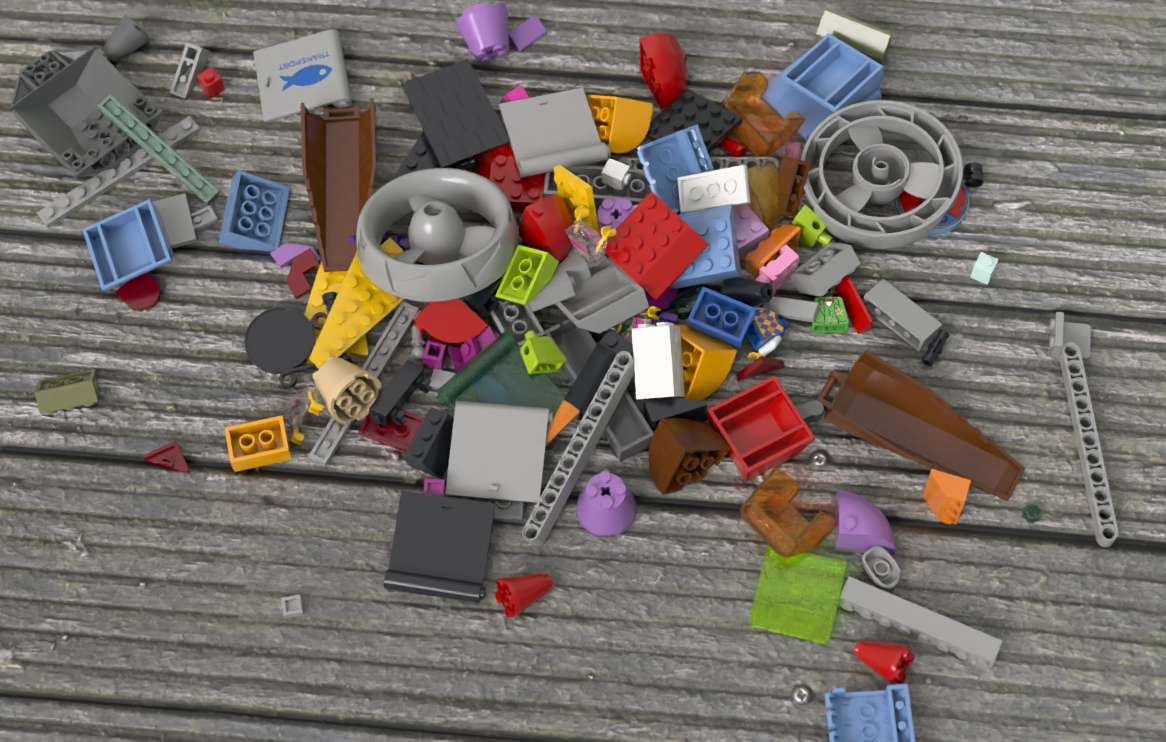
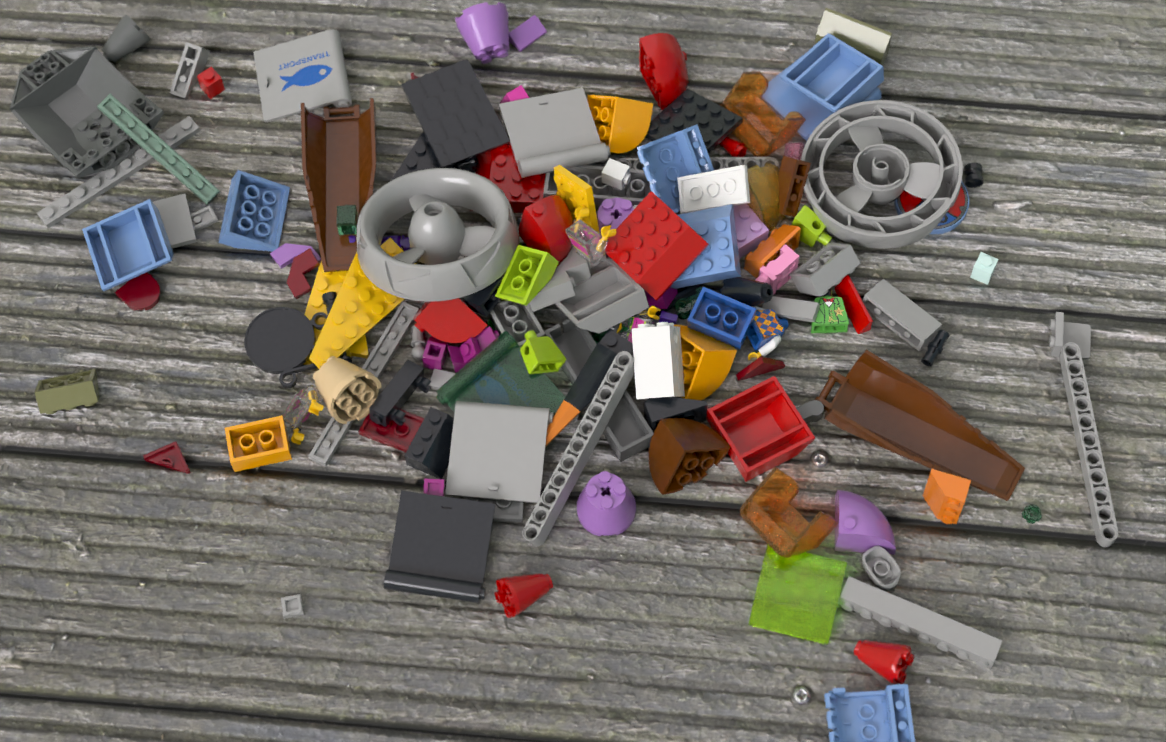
(347, 219): none -> clear green brick

